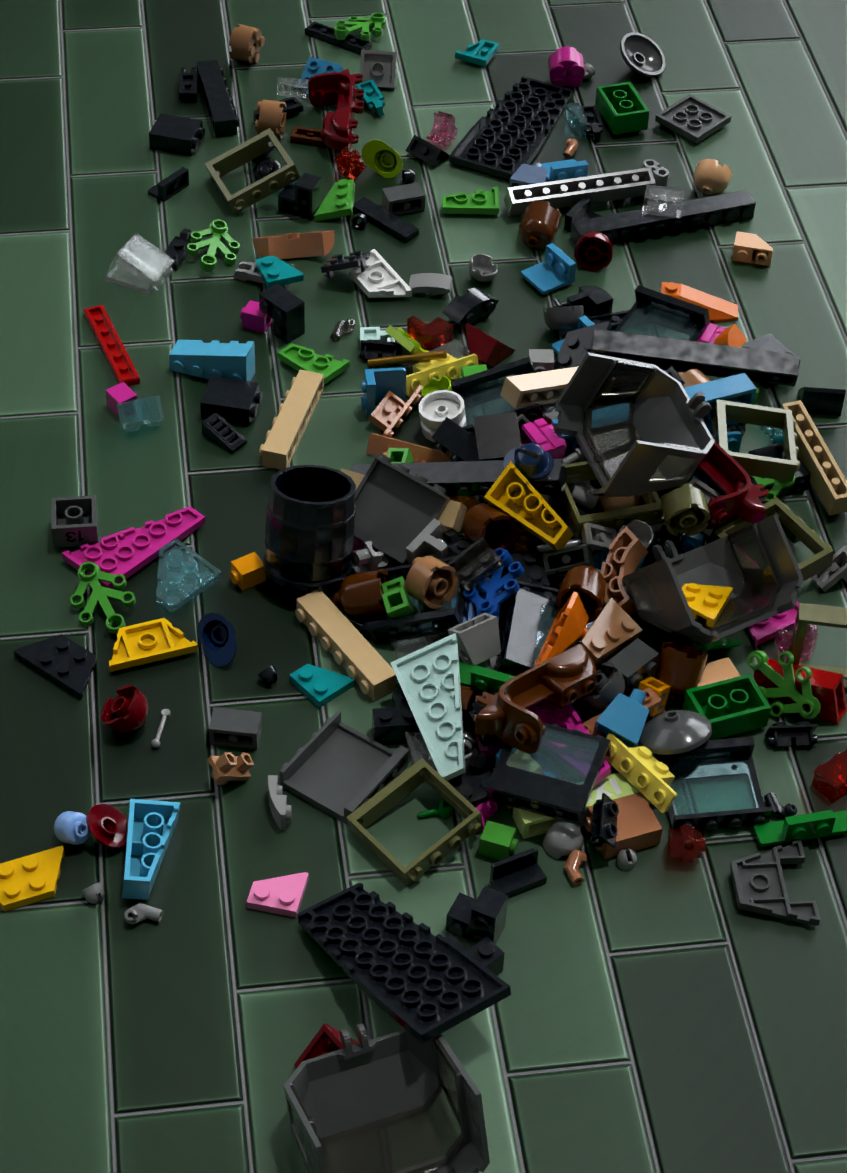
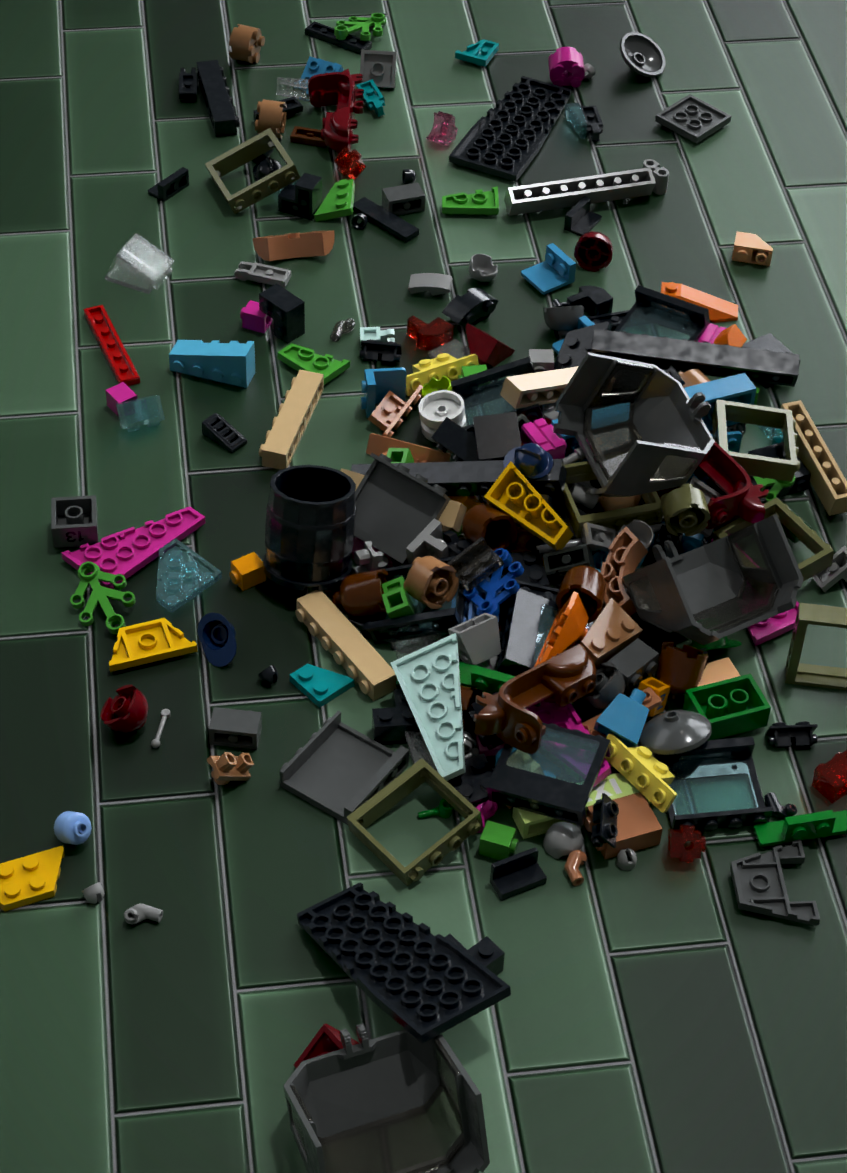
(60, 662): black wing -> none
(107, 825): dark red dish -> none
(147, 840): medium azure wedge -> none
(176, 134): black brick -> none
(178, 247): black hinge -> none
(217, 229): bright green plant -> none
(231, 399): black brick -> none
(277, 271): teal wing -> none
(278, 802): light grey slope -> none
(279, 894): bright pink wing -> none
(339, 262): black piece -> none
(379, 279): white wing -> none
(382, 158): lime piece -> none
(405, 340): lime plate -> none
(407, 358): pearl gold bar -> none
(425, 151): black panel -> none
(478, 917): black brick -> none
(529, 174): sand blue torso -> none
(539, 224): reddish brown cylinder -> none
(565, 169): dark azure bracket -> none
(571, 147): nougat arm -> none
(622, 108): green brick -> none
(663, 201): clear brick -> none
(694, 215): black brick -> none
(707, 600): yellow wing -> none
(712, 177): light nougat cylinder -> none
(783, 641): clear pink hair -> none
(786, 685): bright green plant -> none
(822, 400): black slope -> none
(825, 685): red slope -> none

